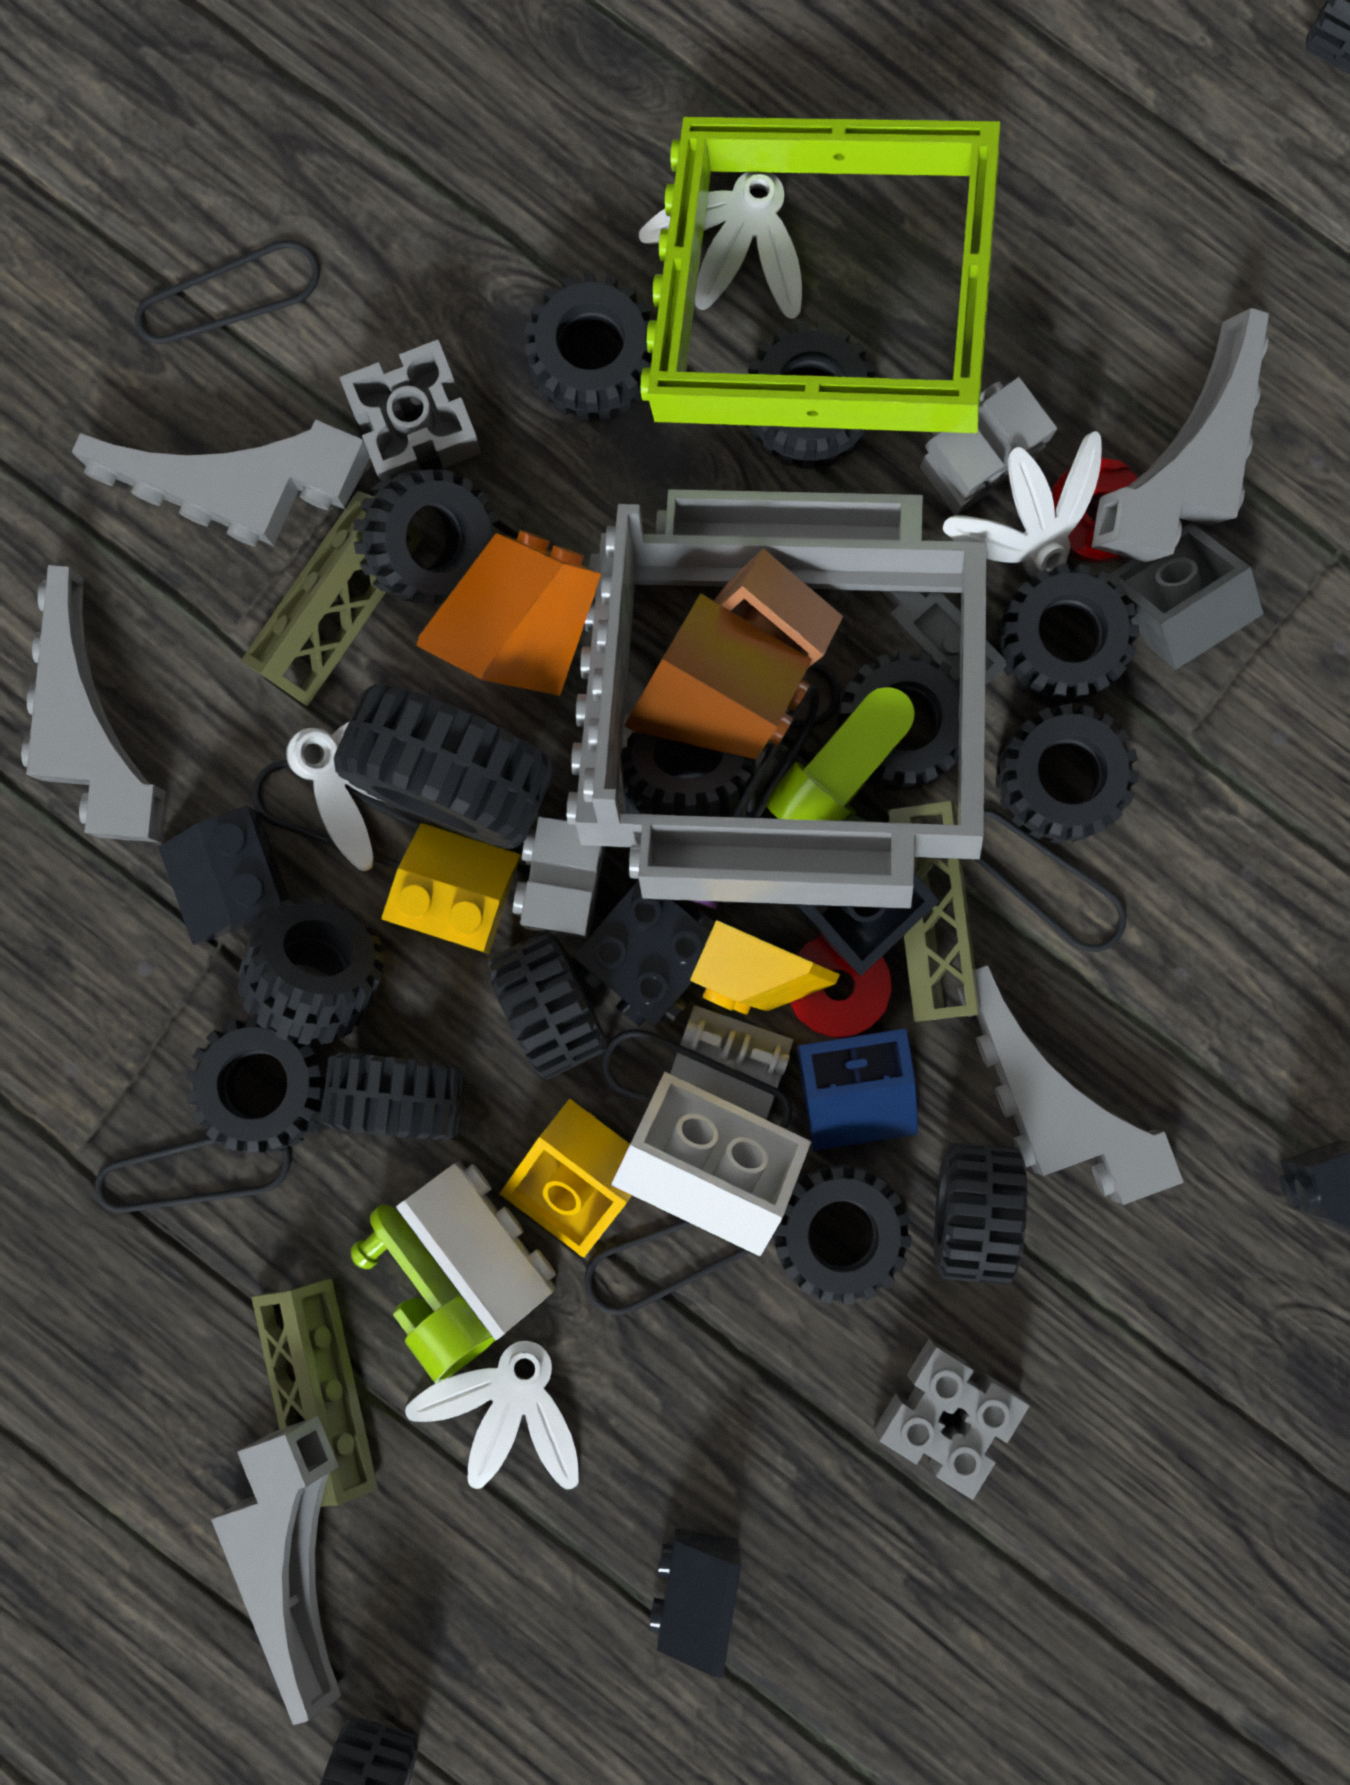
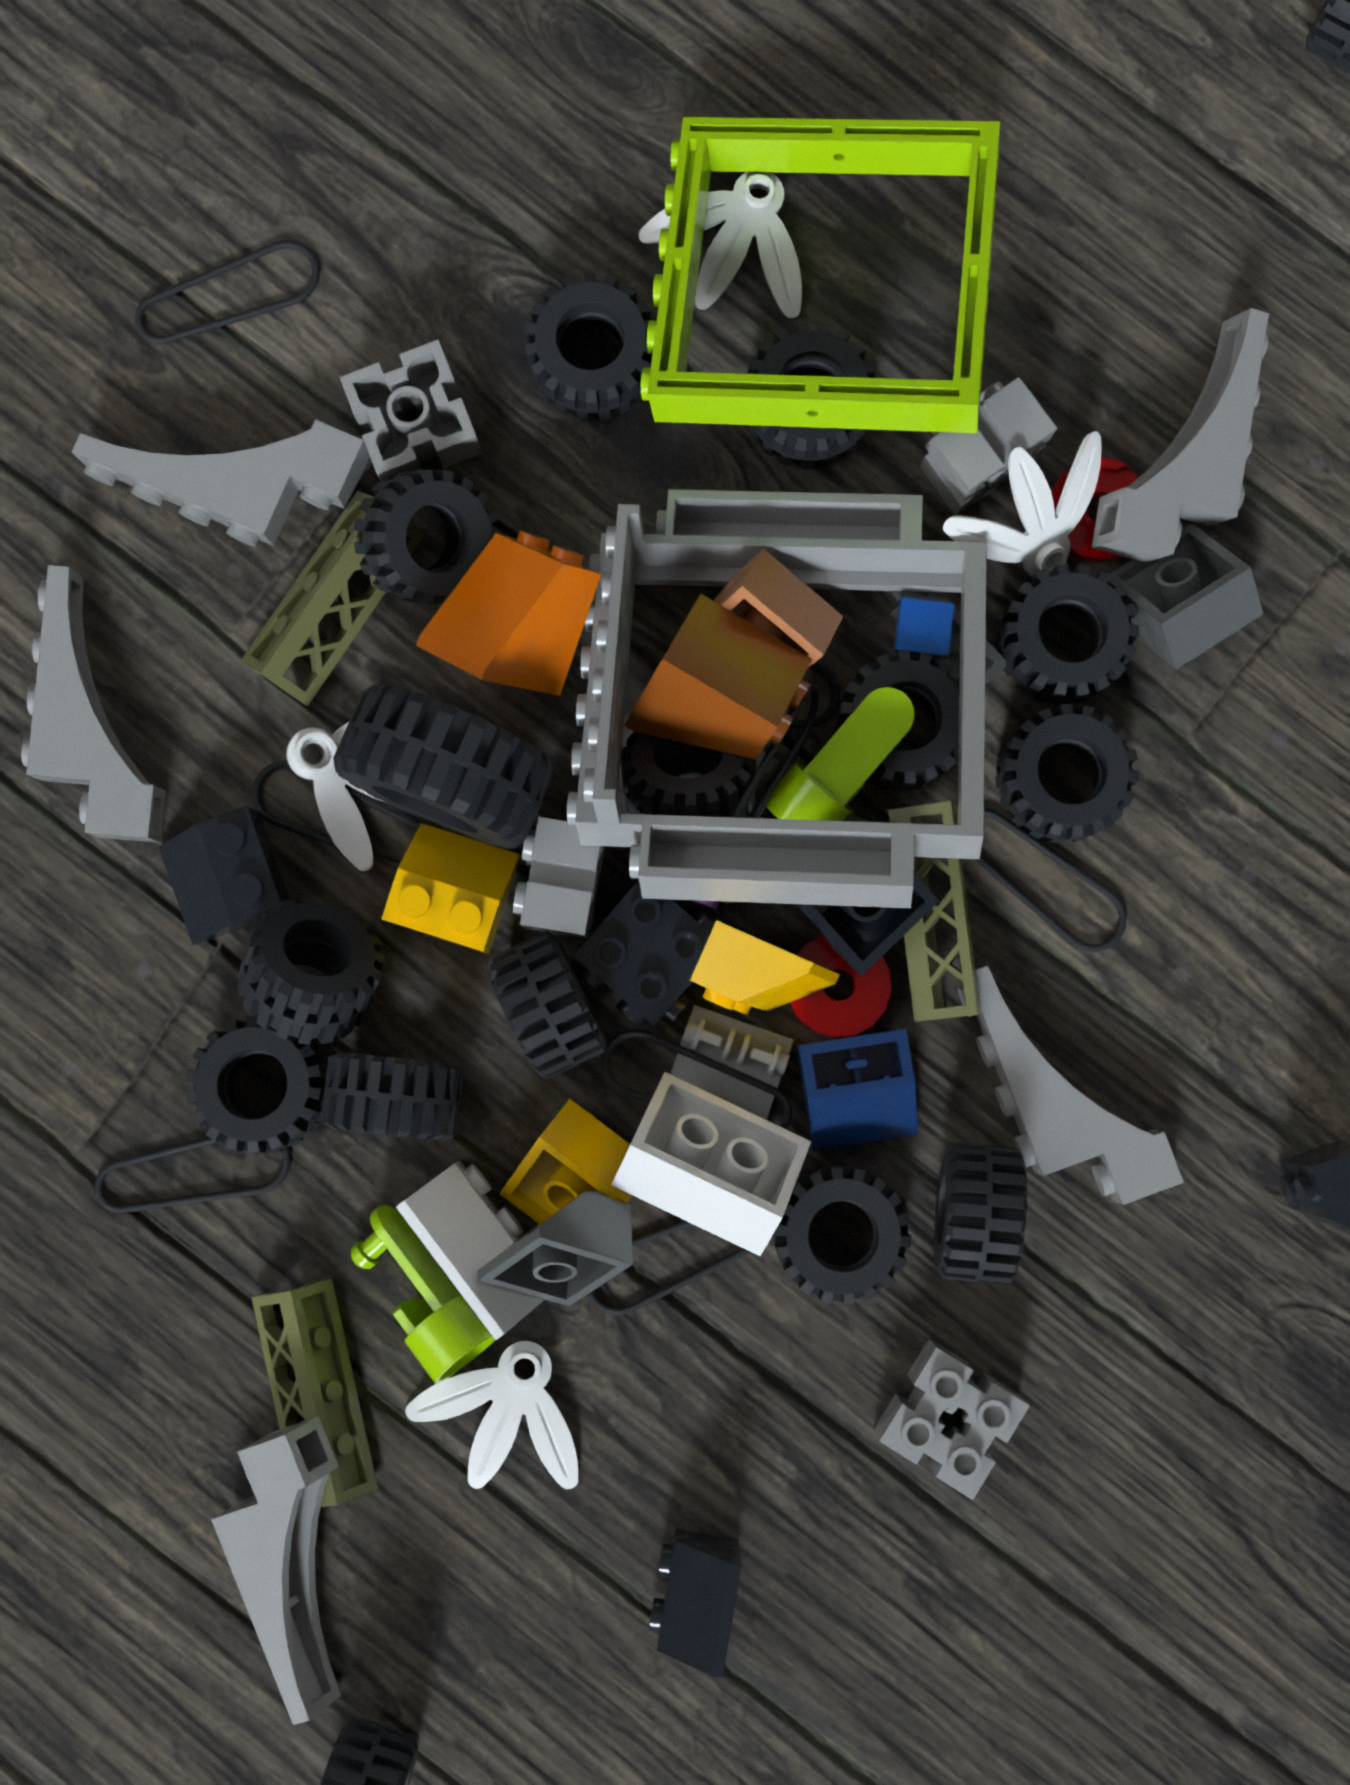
(567, 1251): none -> dark grey slope
(924, 627): none -> blue tile

